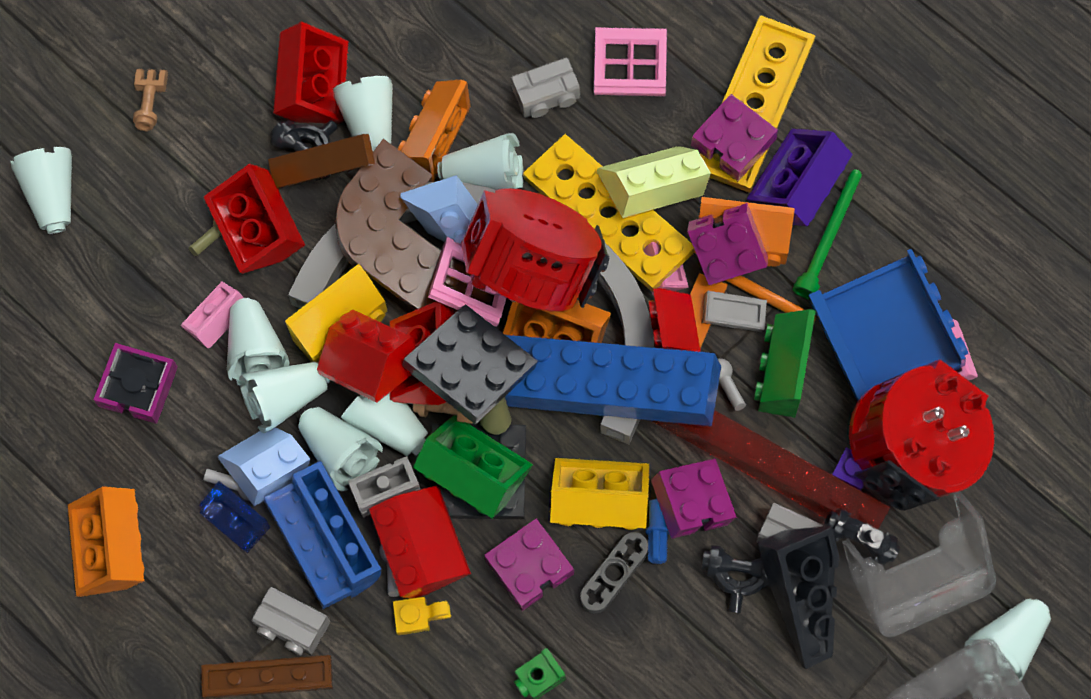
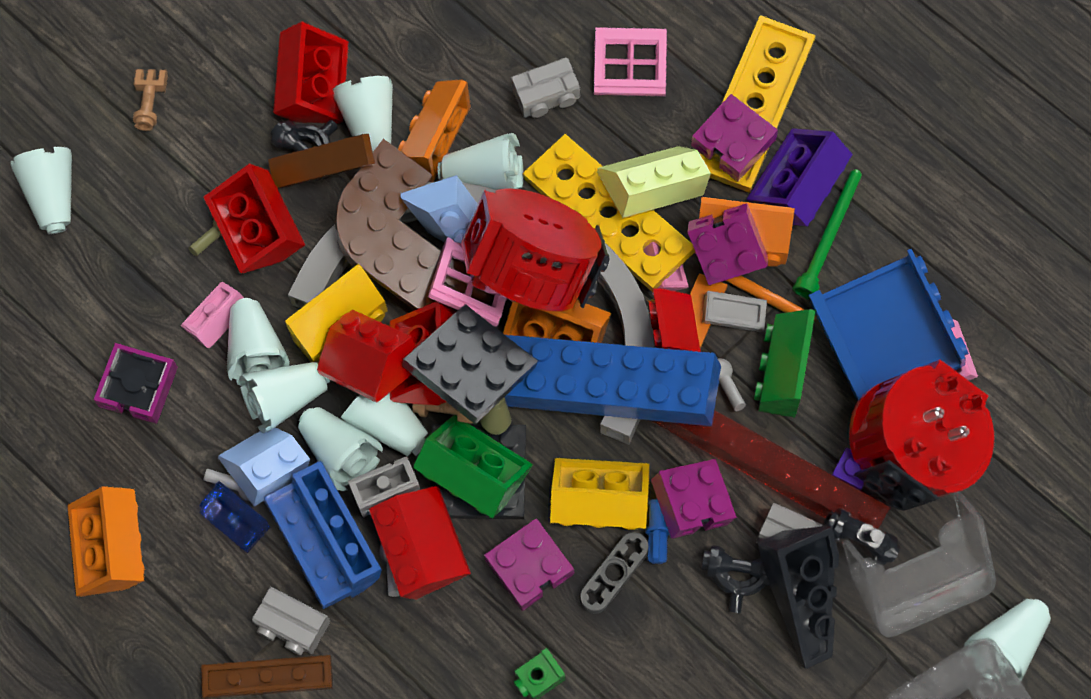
(414, 614): yellow plate -> none

